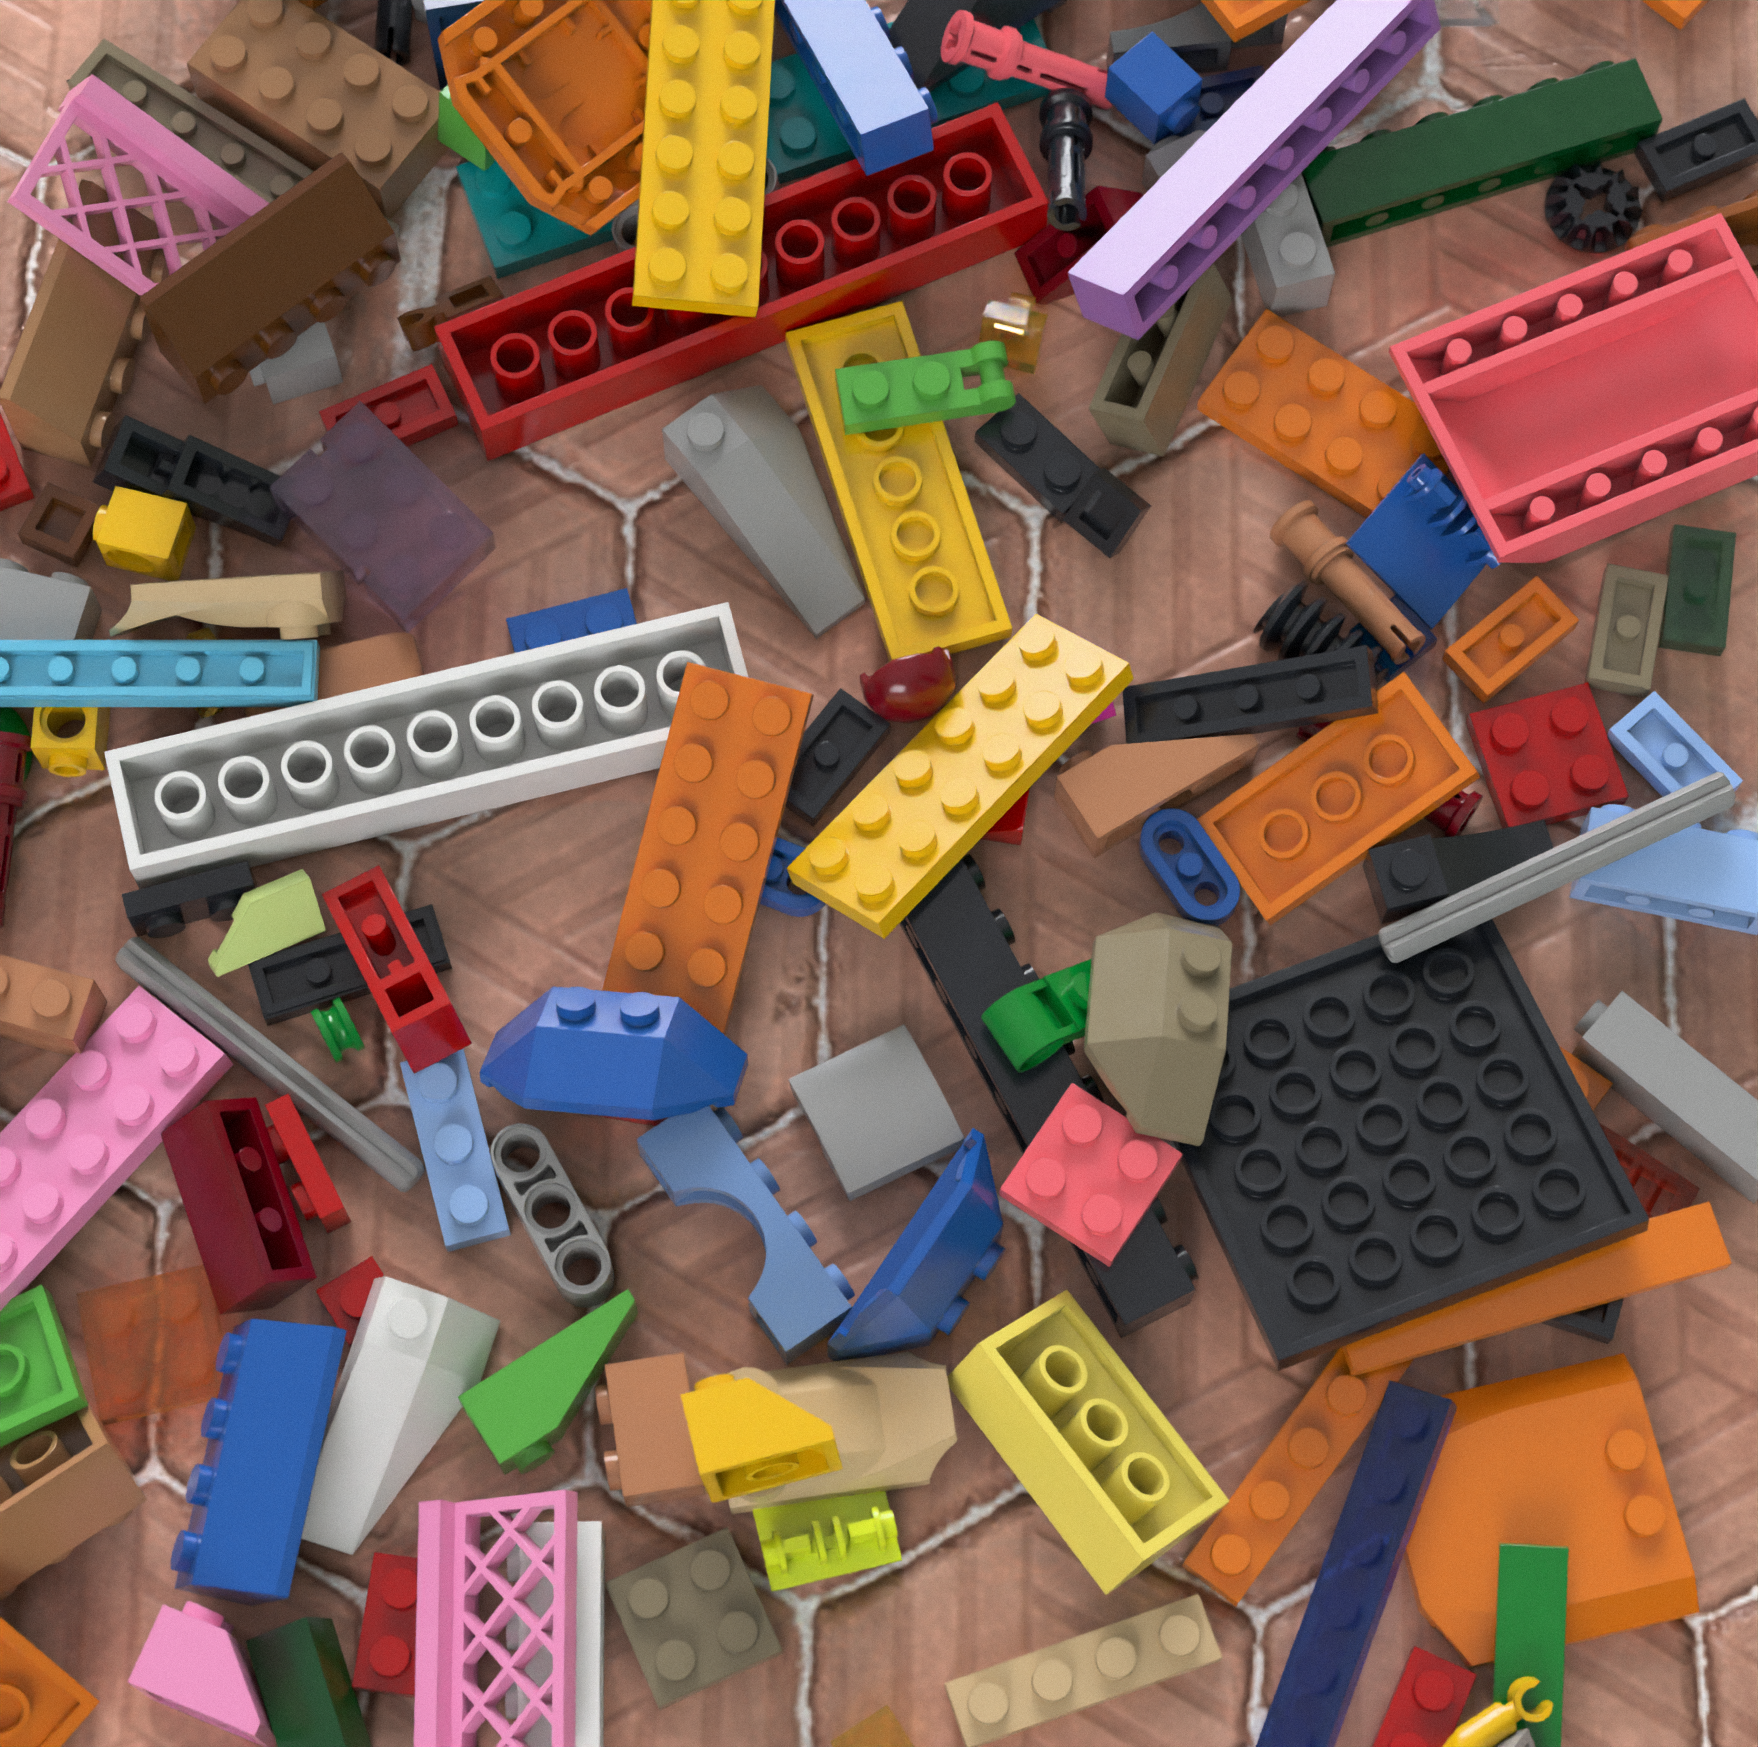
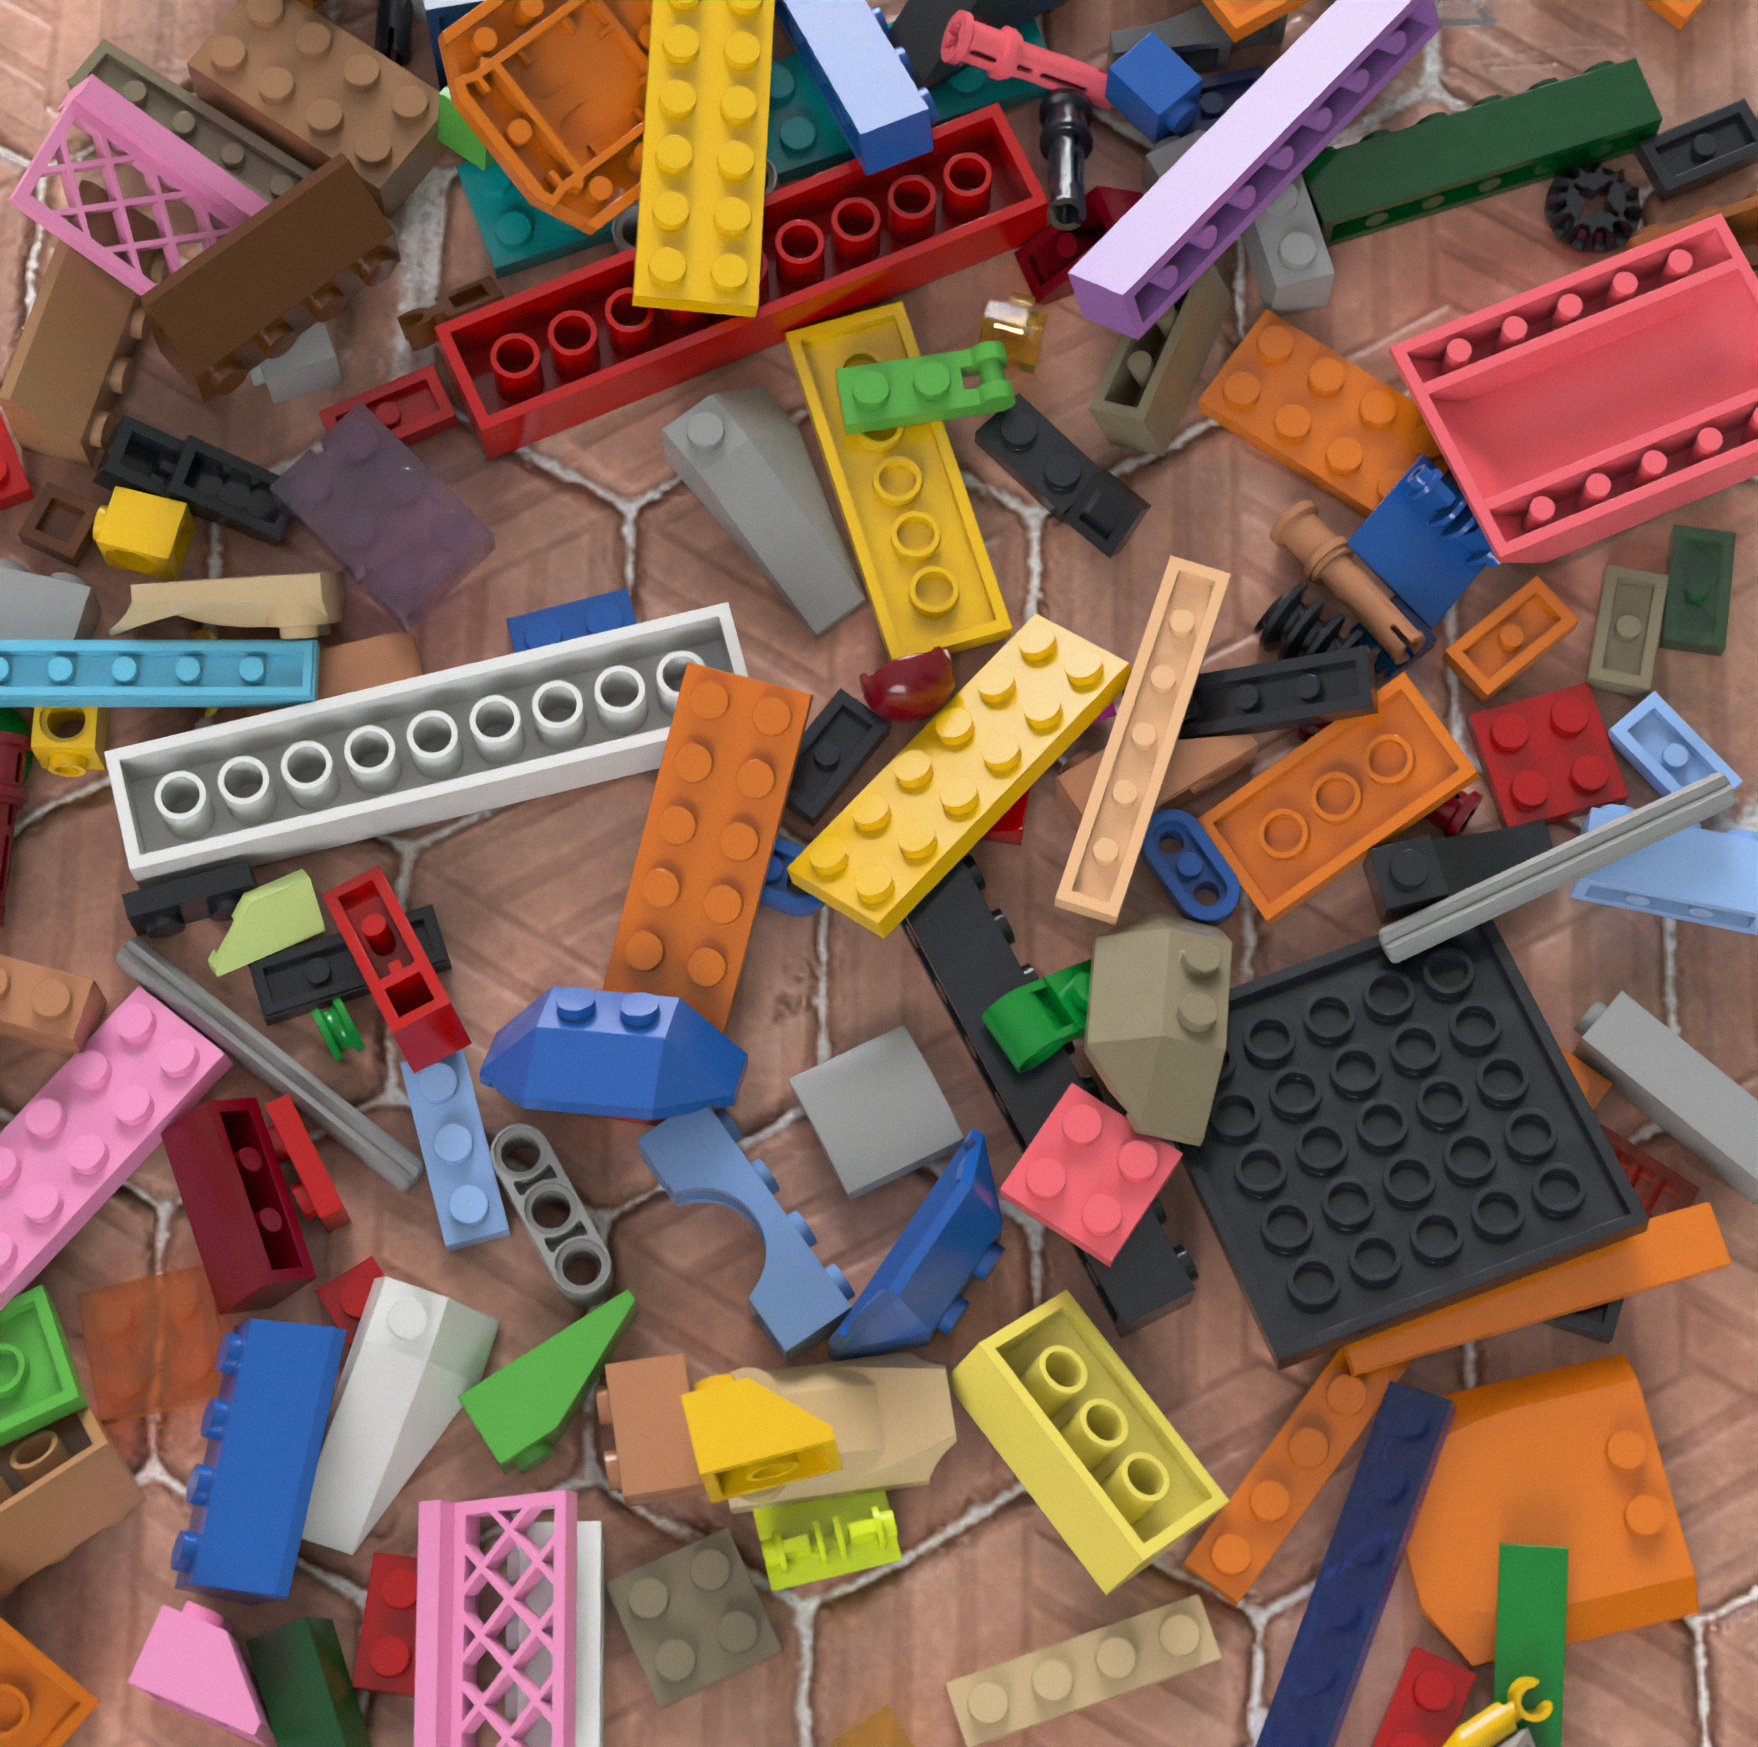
(1142, 740): none -> light nougat plate

